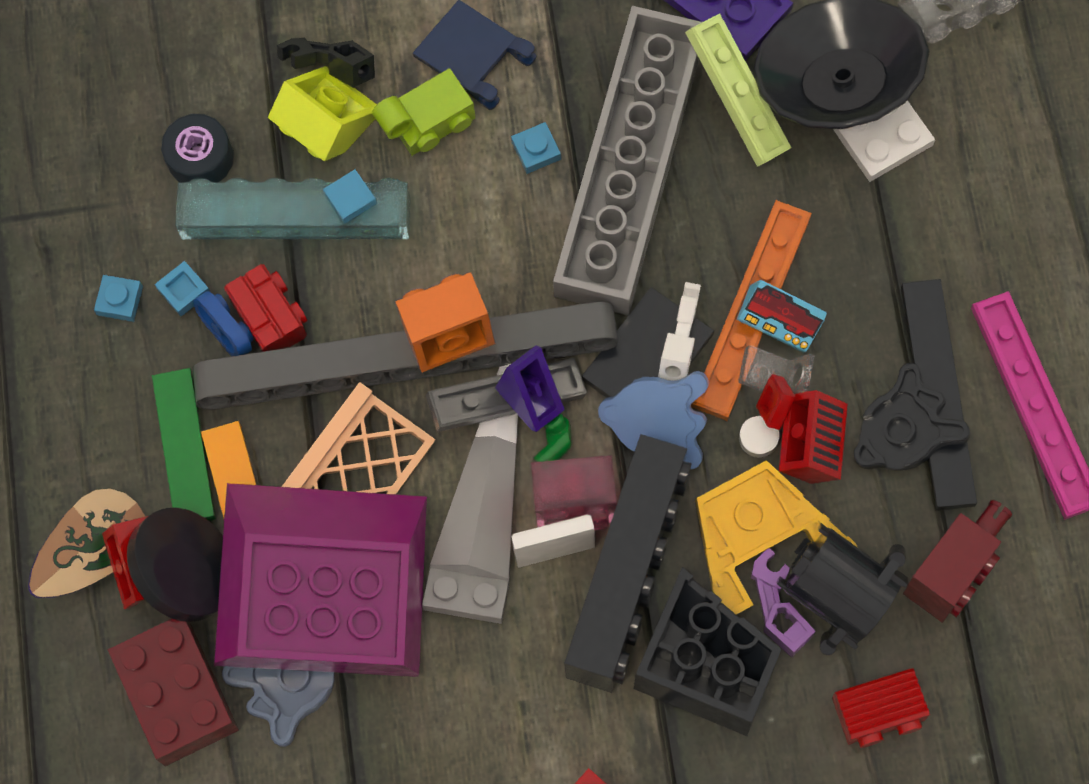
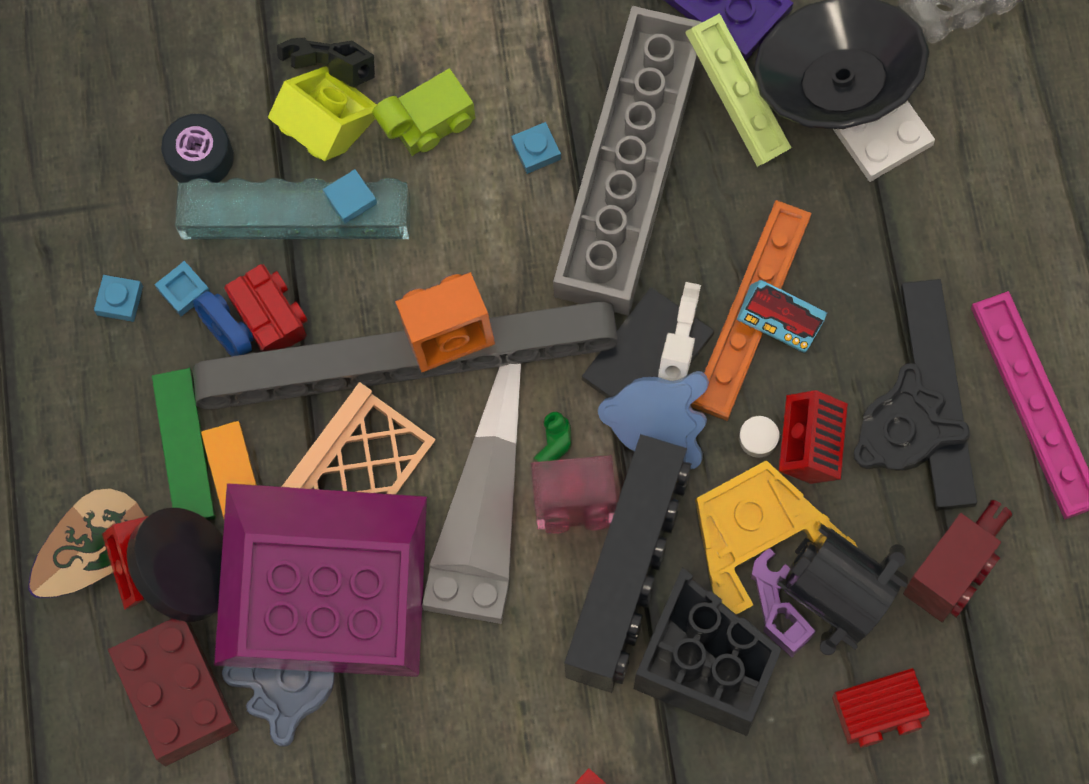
(471, 49): dark blue flag -> none
(481, 402): dark grey tile -> none
(531, 389): dark purple slope -> none
(553, 540): white tile -> none
(760, 365): clear bracket -> none
(775, 401): red tile -> none

